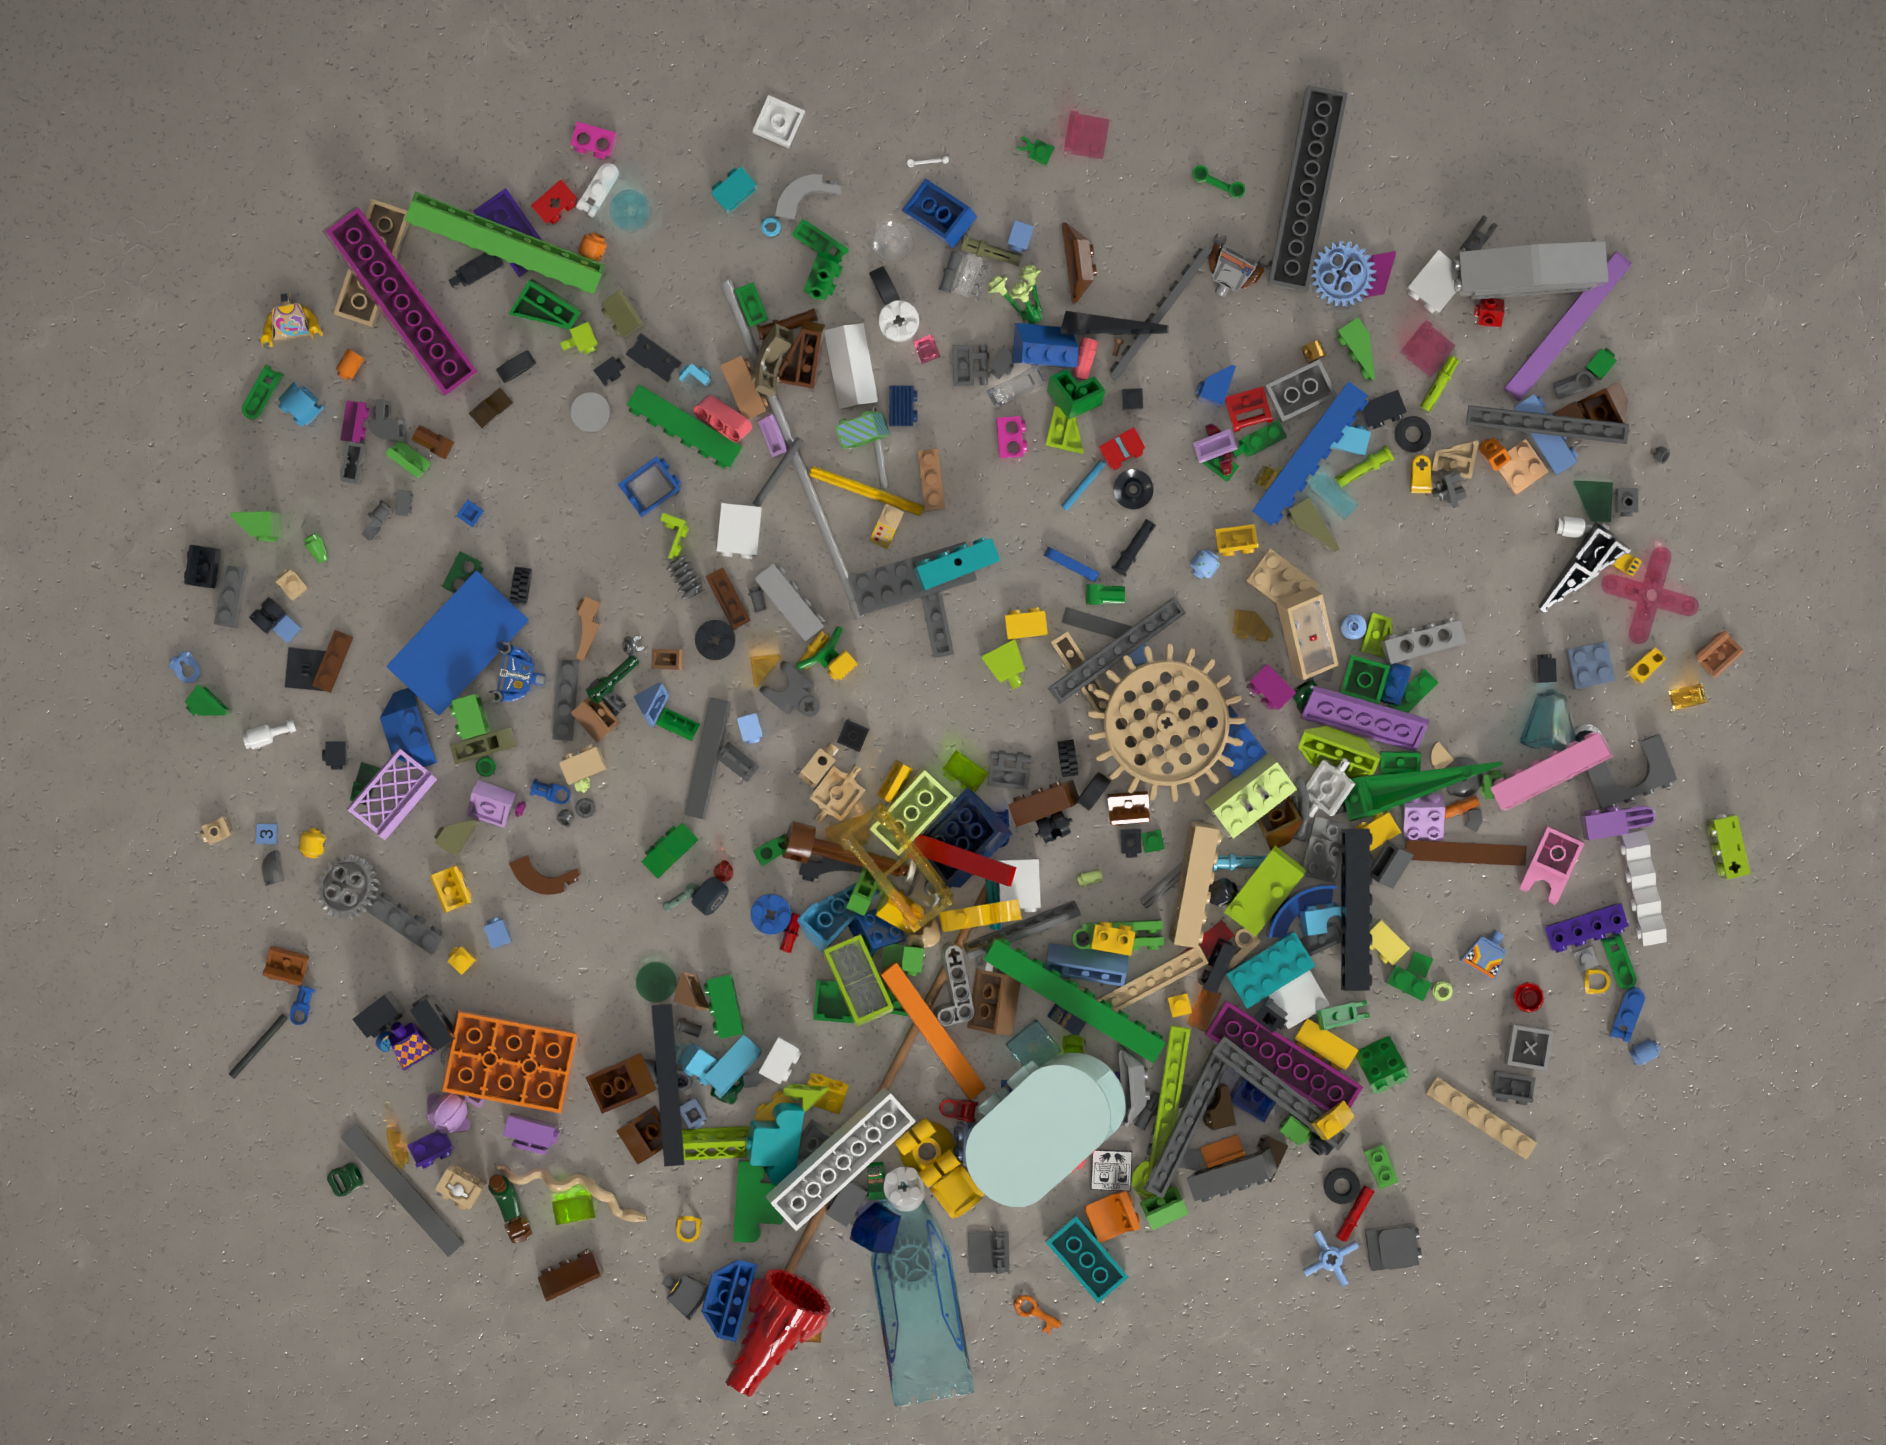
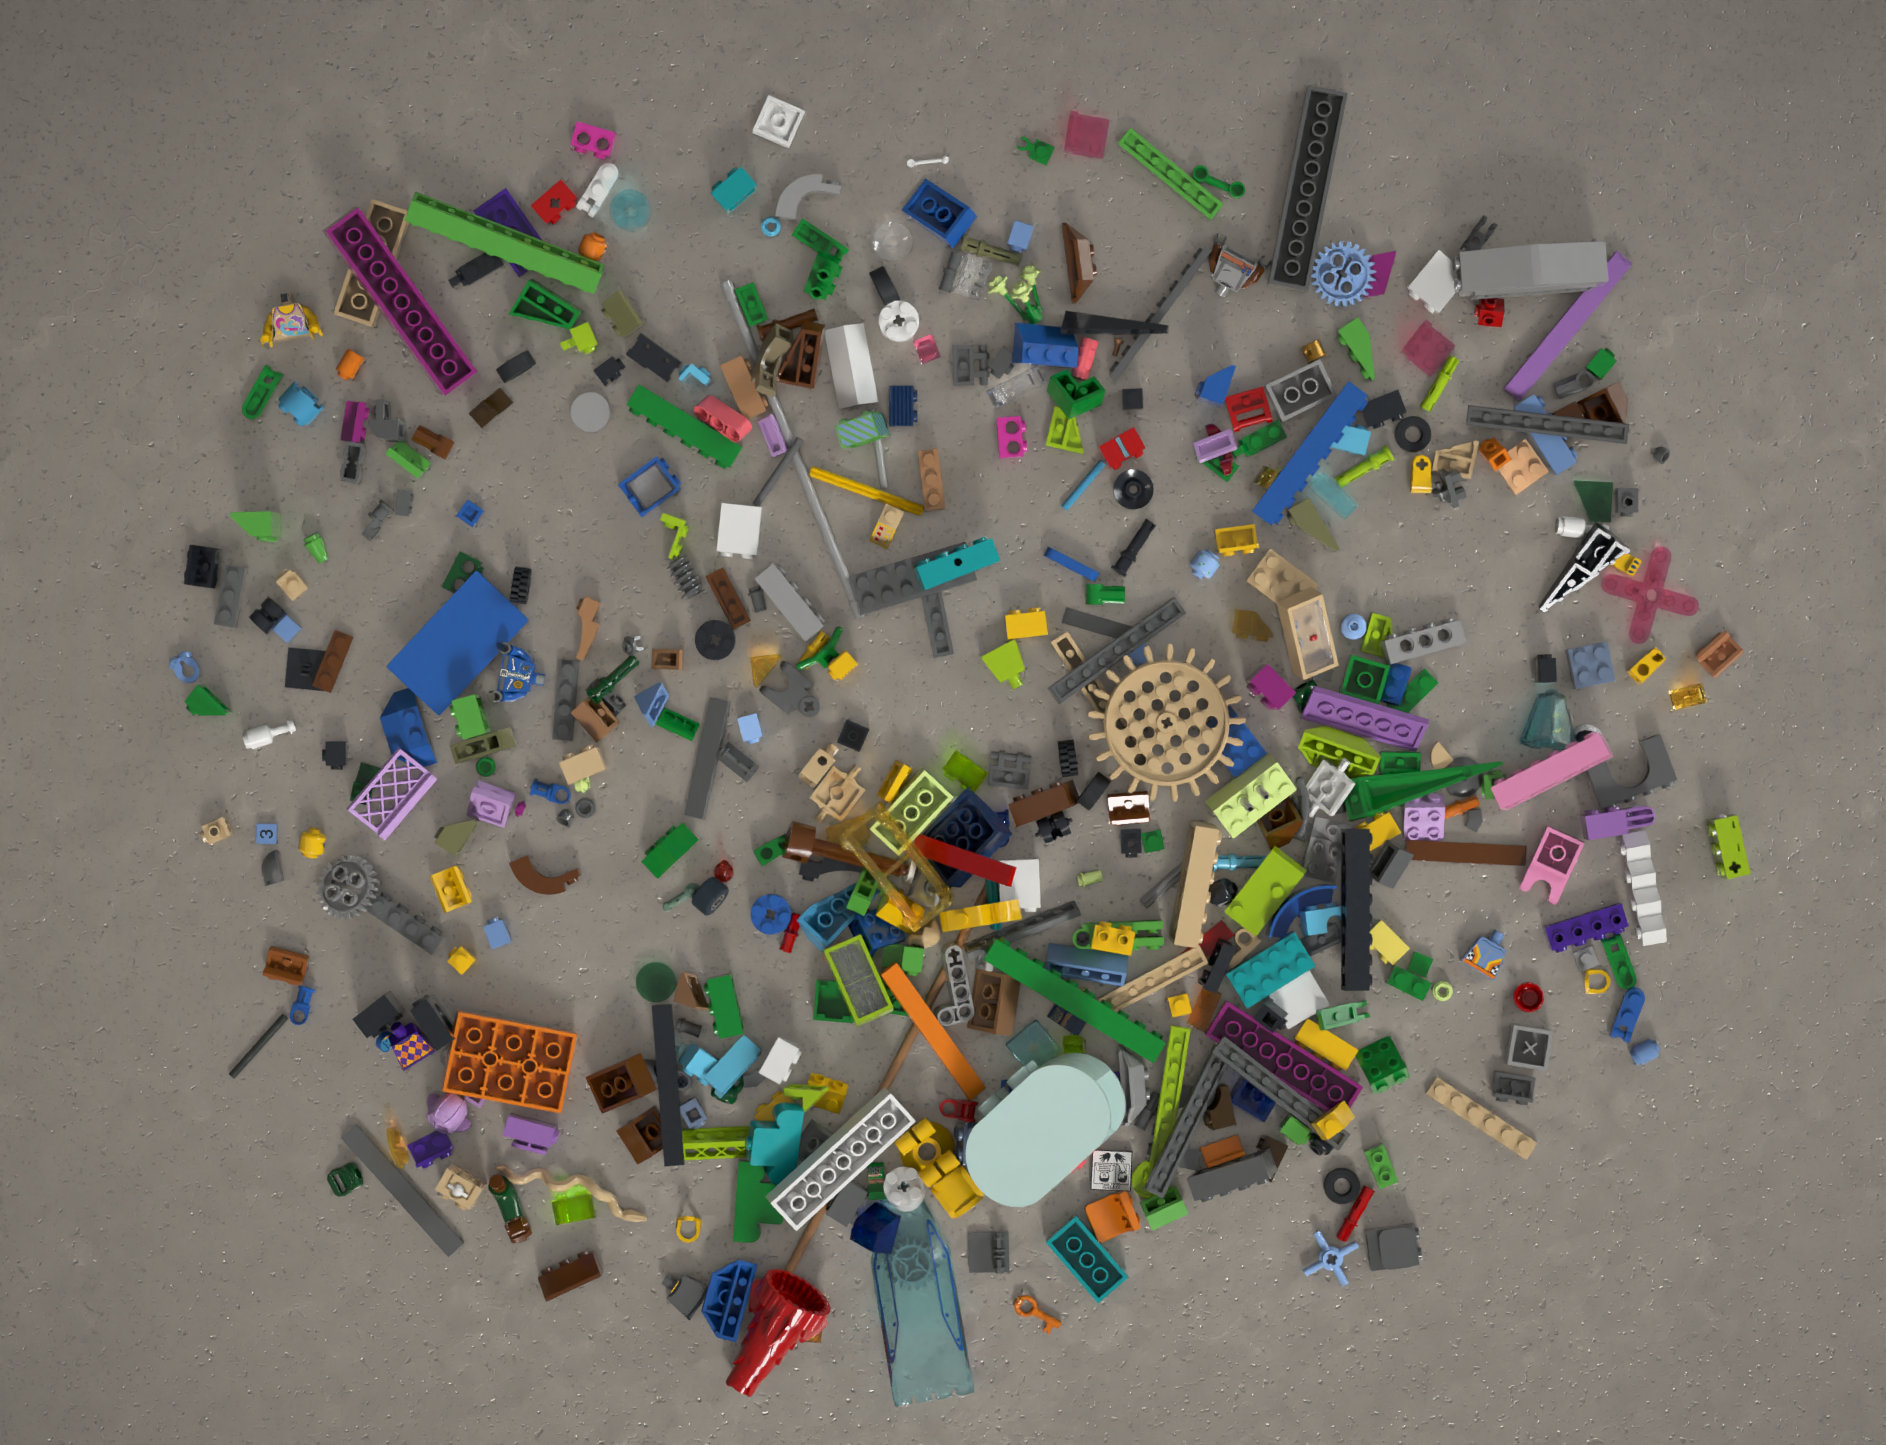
(1170, 174): none -> bright green plate

